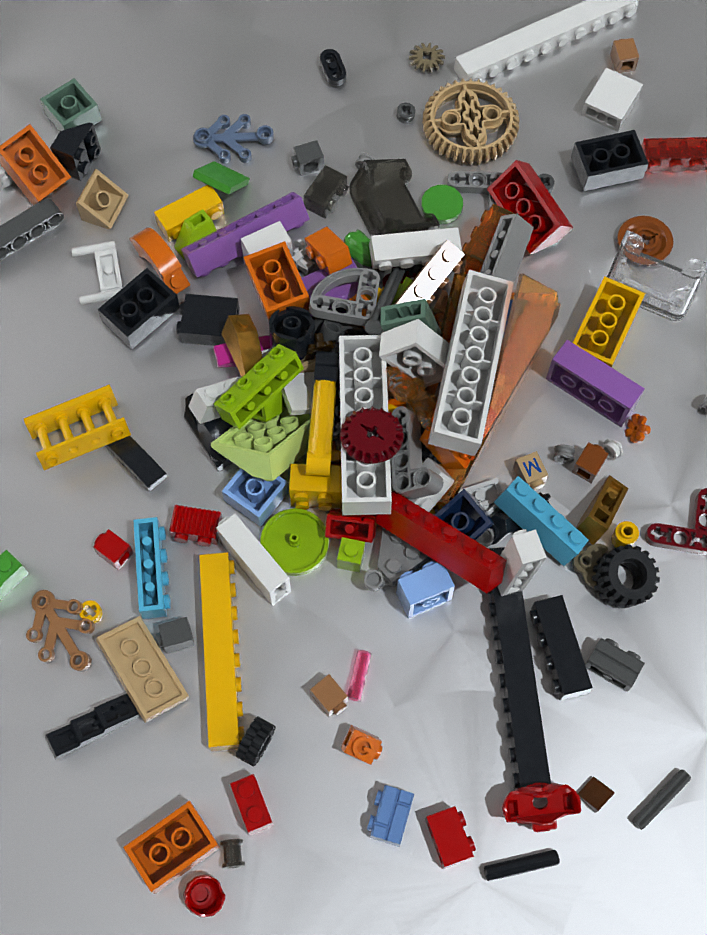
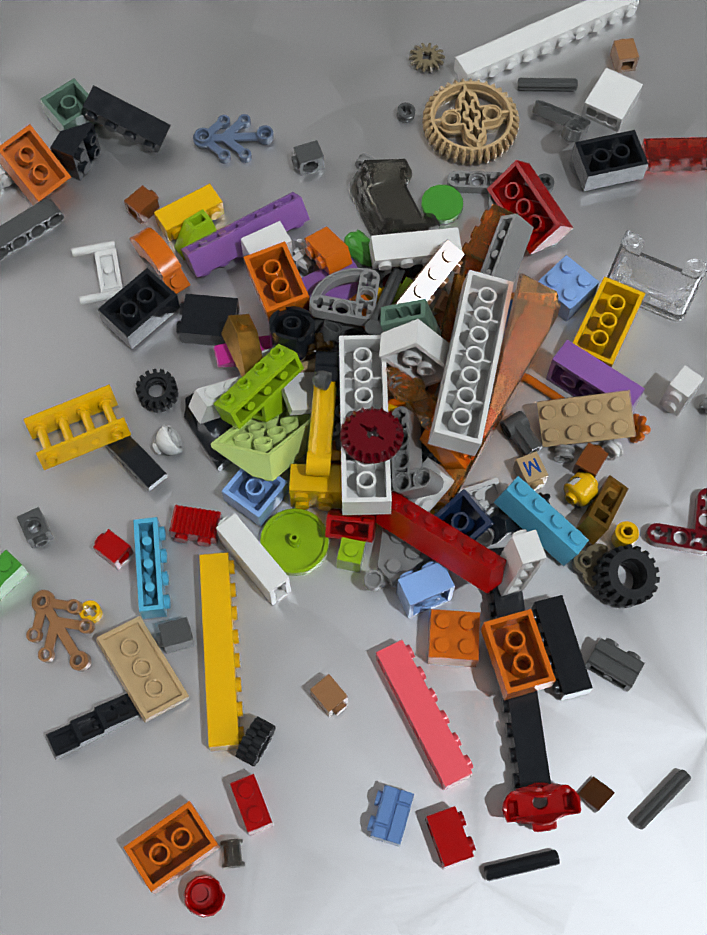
(29, 521): none -> dark grey brick
(100, 201): tan slope -> none
(125, 119): none -> black brick
(142, 204): none -> dark orange brick
(153, 379): none -> black tyre
(167, 441): none -> white brick
(221, 177): bright green tile -> none
(322, 379): none -> dark grey hinge
(325, 192): clear smoke brick -> none
(334, 68): black plate -> none
(359, 673): clear pink piece -> none
(362, 745): orange brick -> none
(424, 715): none -> coral brick
(453, 638): none -> orange brick
(517, 654): none -> orange brick
(518, 429): none -> dark grey piece
(541, 387): none -> orange bar
(548, 84): none -> dark grey axle
(572, 285): none -> light blue brick
(574, 125): none -> dark grey beam
(580, 489): none -> yellow head
(586, 418): none -> tan plate
(649, 229): dark orange gear -> none
(681, 391): none -> white brick

